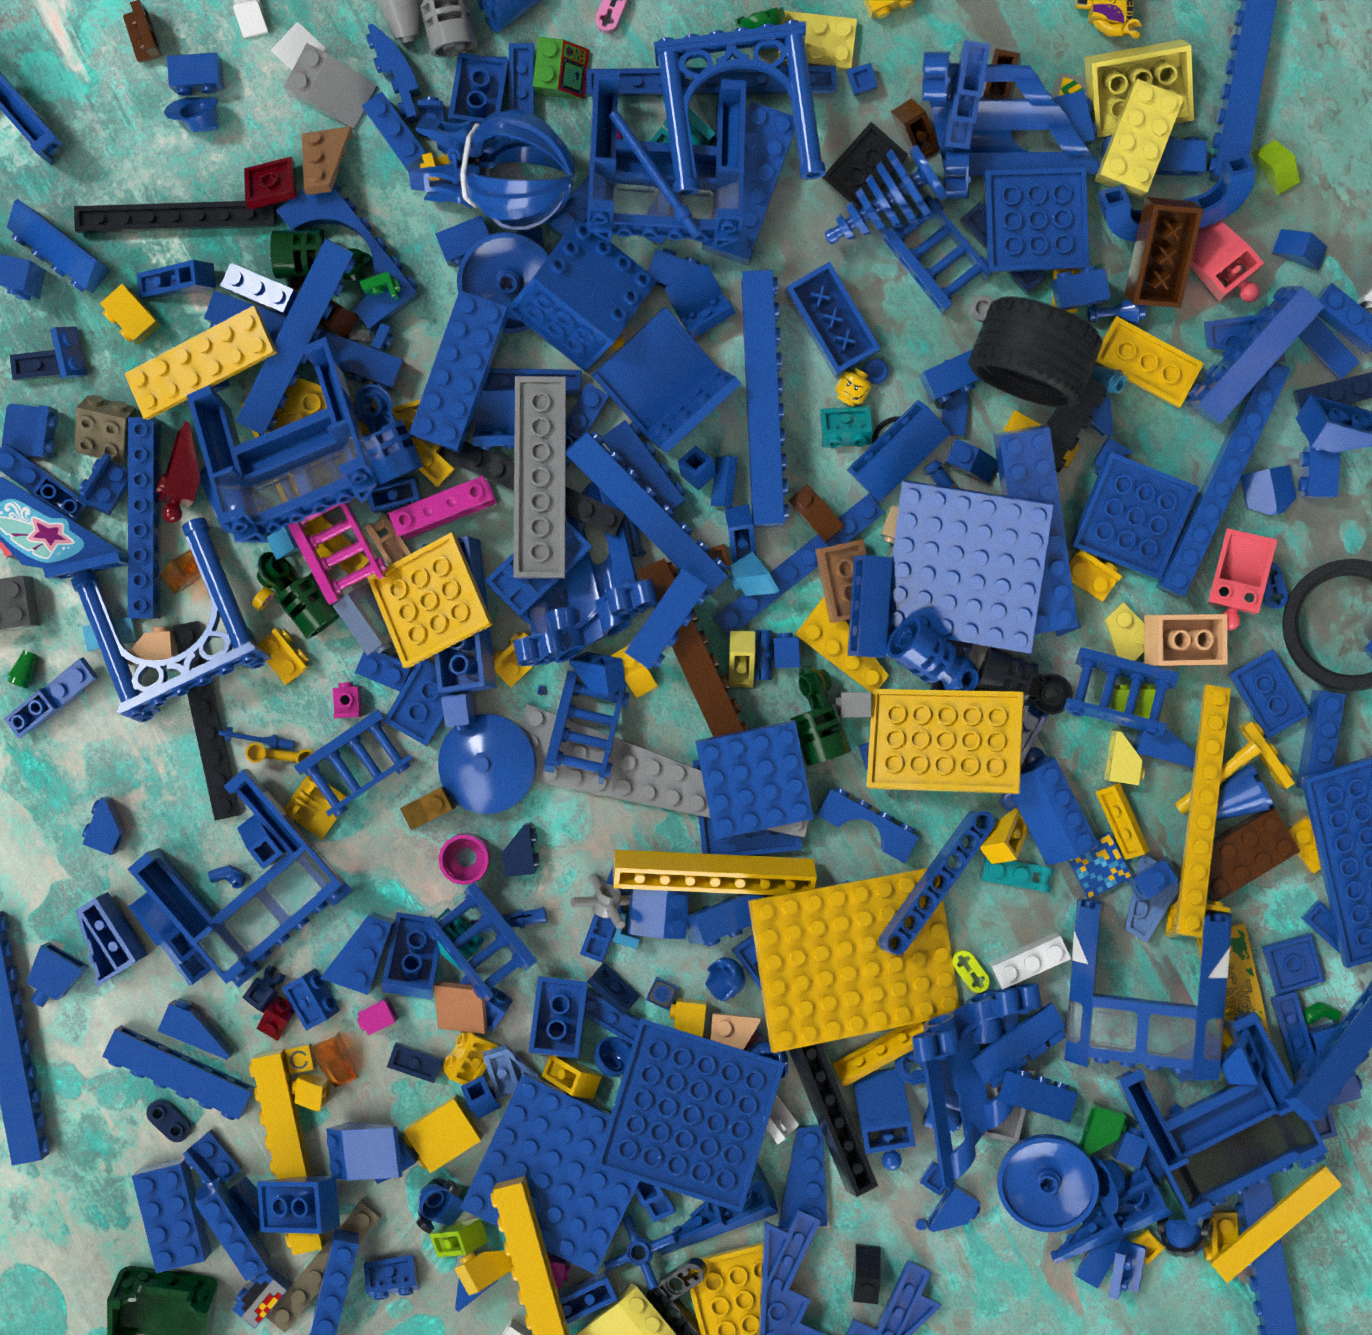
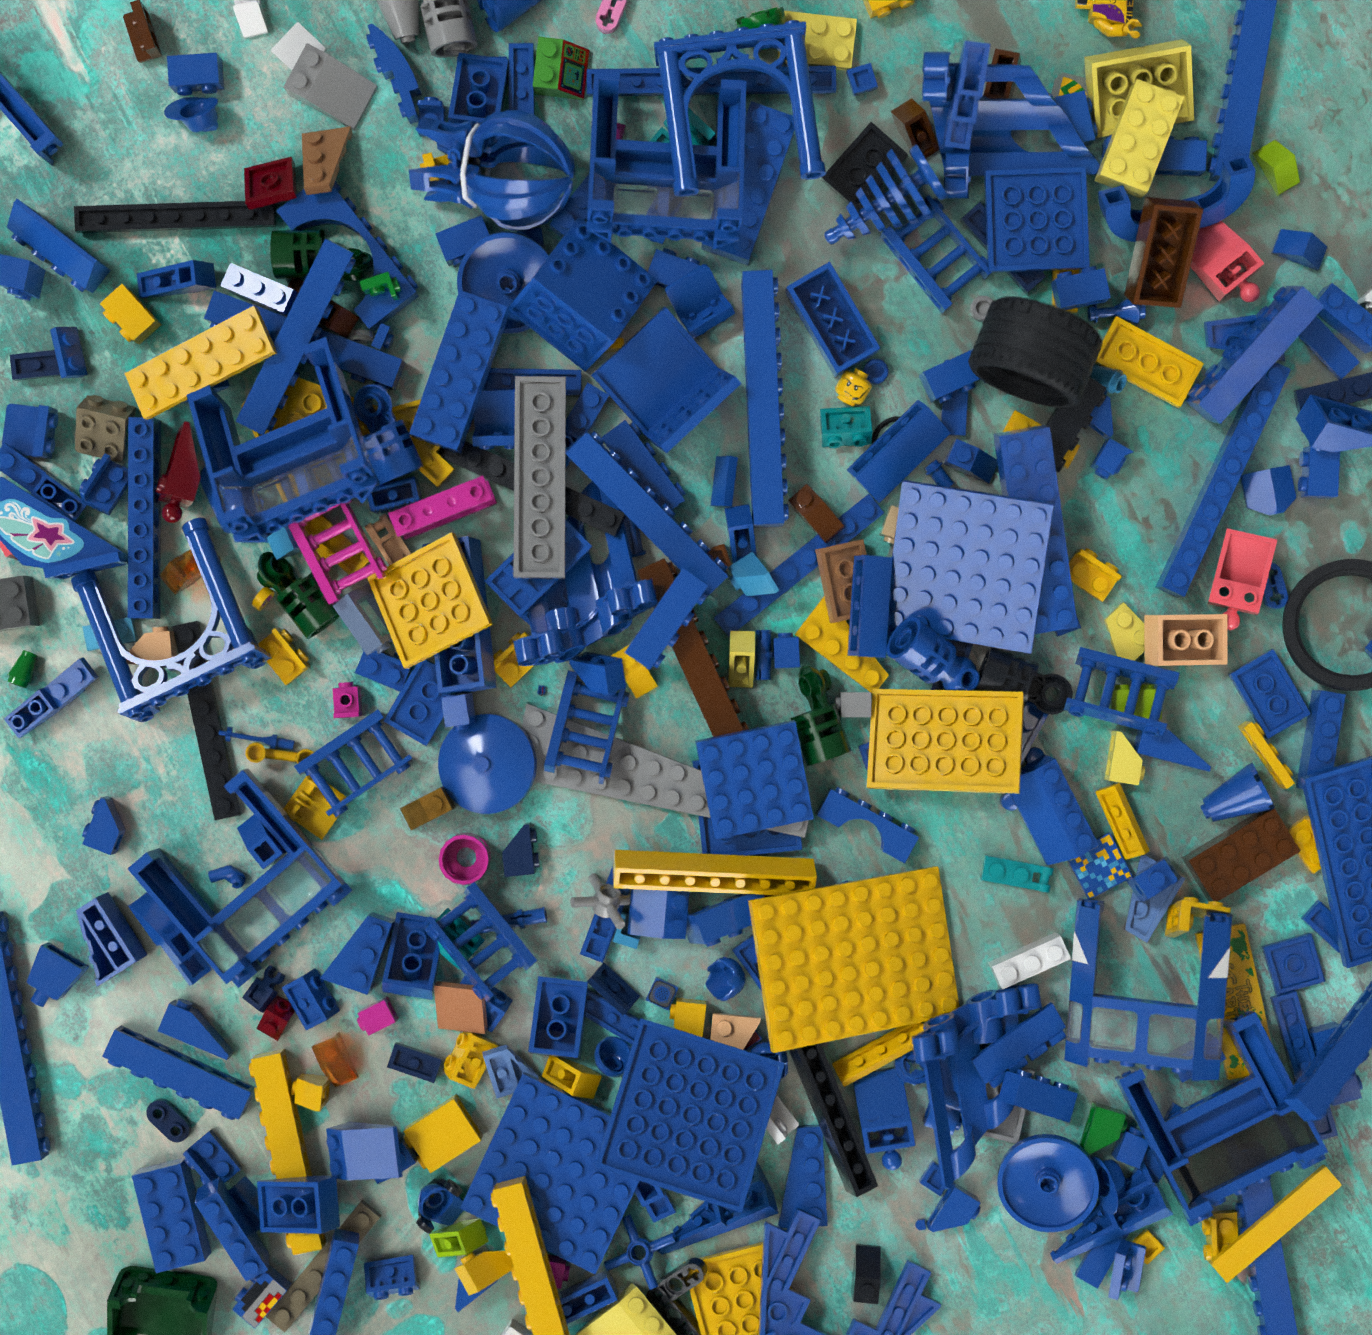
(299, 1059): yellow tile -> none
(394, 131): blue brick -> none
(480, 1097): blue brick -> none
(682, 212): blue bar -> none
(696, 467): blue brick -> none
(925, 886): blue beam -> none
(965, 974): neon yellow beam -> none
(1005, 839): yellow slope -> none
(1134, 515): blue plate -> none
(1183, 1239): cap -> none
(1202, 811): yellow plate -> none
(1240, 759): yellow piece -> none
(1242, 1061): blue slope -> none
(1319, 1010): green arm -> none

